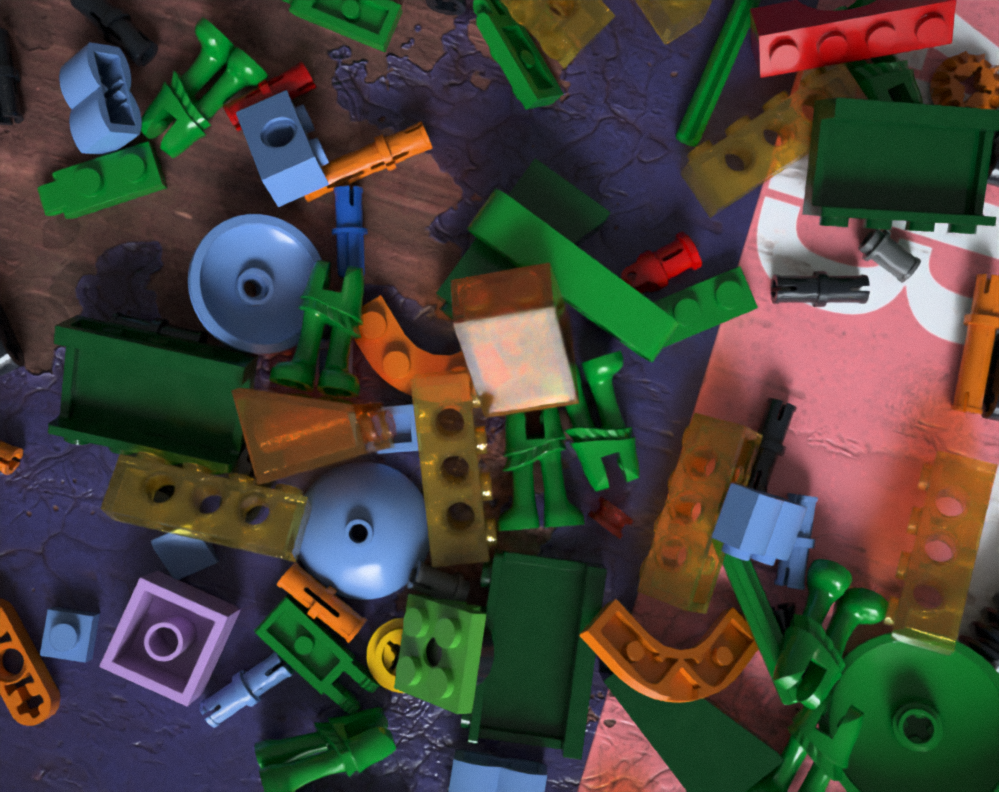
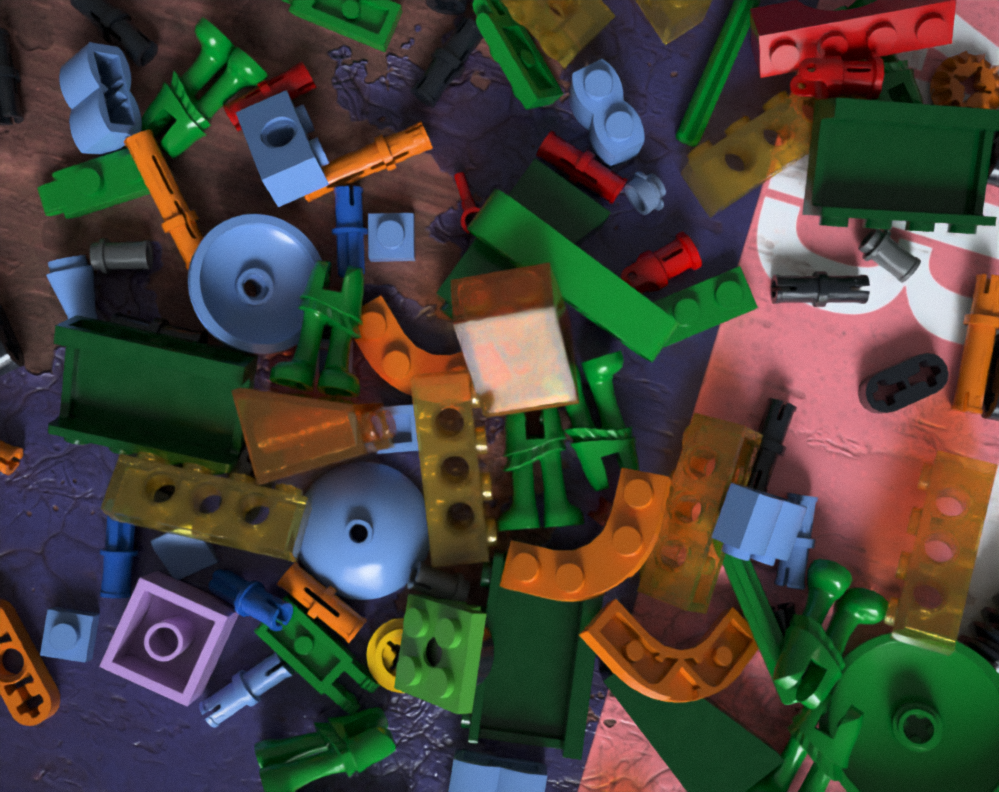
(74, 285): none -> medium blue cone
(117, 560): none -> blue axle
(120, 255): none -> dark grey pin
(166, 194): none -> orange pin
(251, 599): none -> blue axle
(391, 237): none -> medium blue plate
(447, 62): none -> black pin
(468, 203): none -> red hand
(581, 167): none -> red pin
(599, 107): none -> medium blue brick
(605, 561): none -> orange plate
(645, 192): none -> sand blue plate
(839, 77): none -> red piece
(906, 392): none -> black beam

